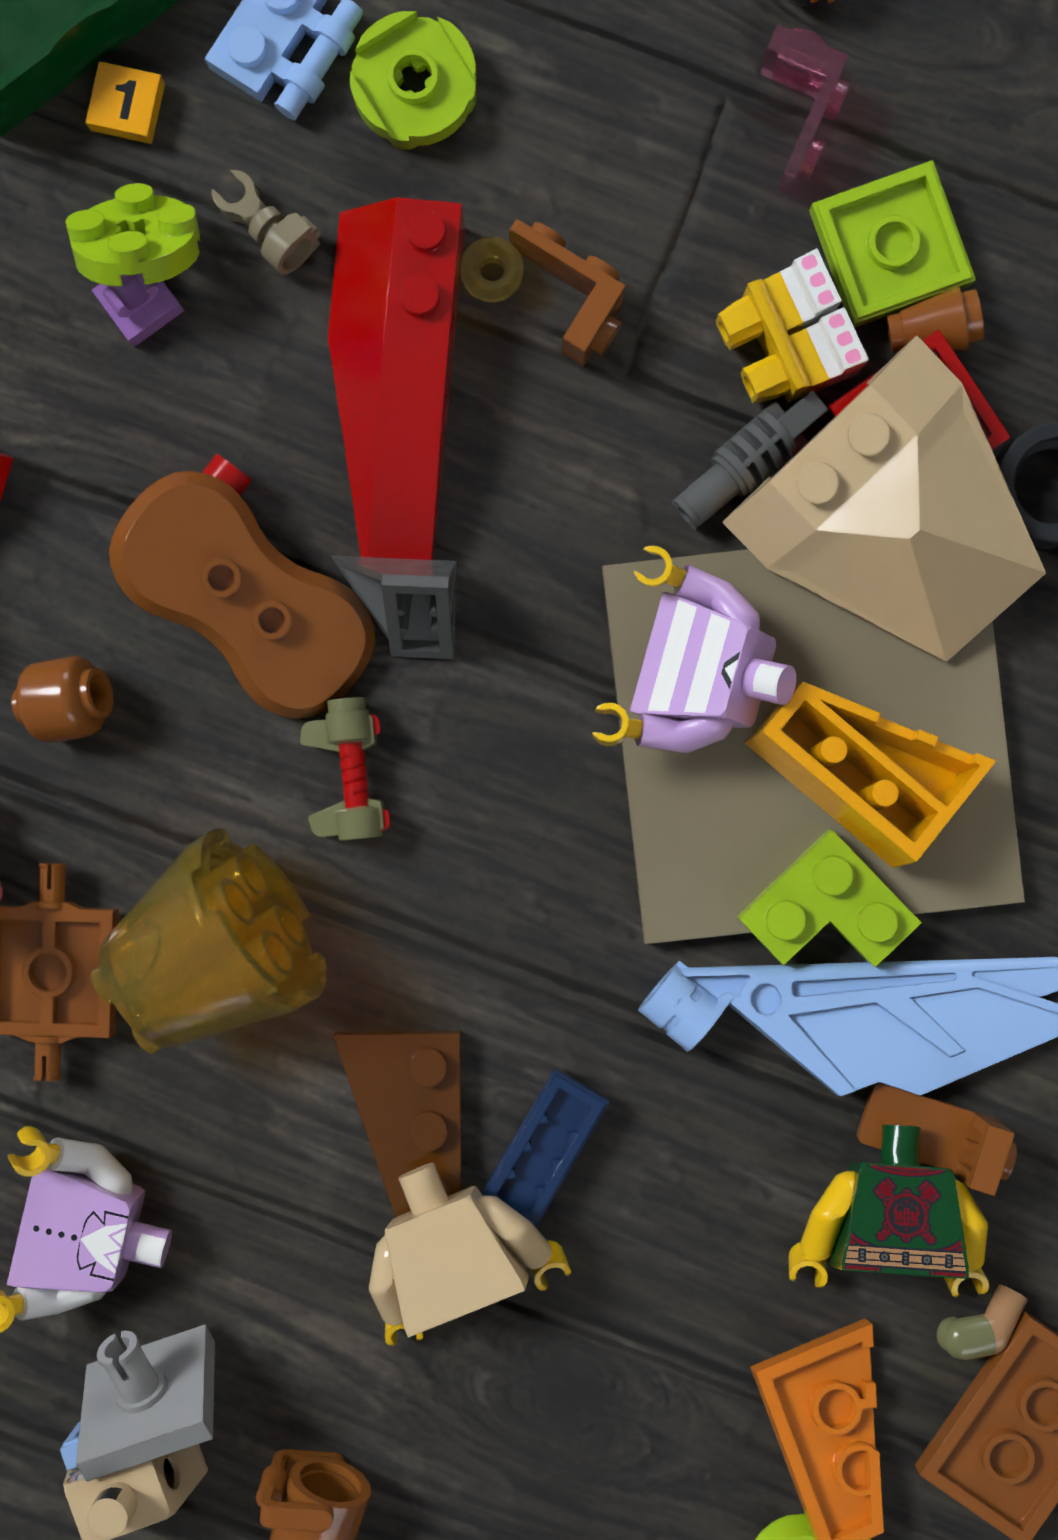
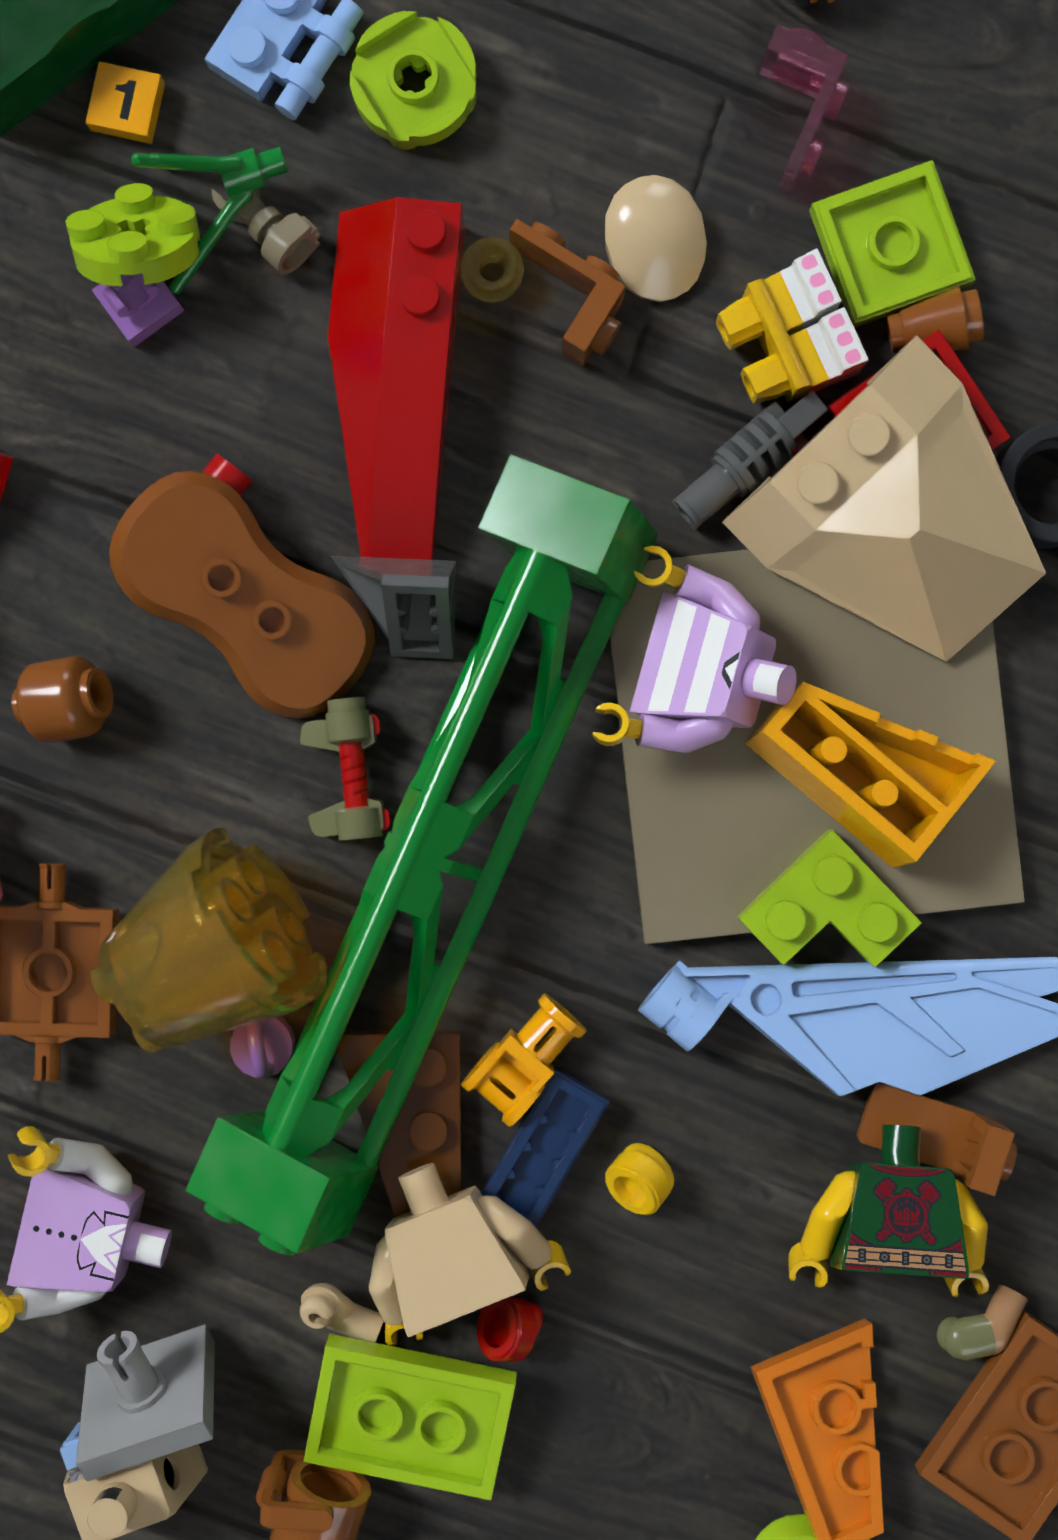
(240, 175): none -> green plant
(263, 1047): none -> medium lavender tile
(280, 1163): none -> green piece
(329, 1308): none -> tan arm
(410, 1416): none -> lime plate
(509, 1329): none -> red tile
(515, 1068): none -> light orange connector
(640, 1179): none -> yellow tile
(655, 238): none -> tan hat

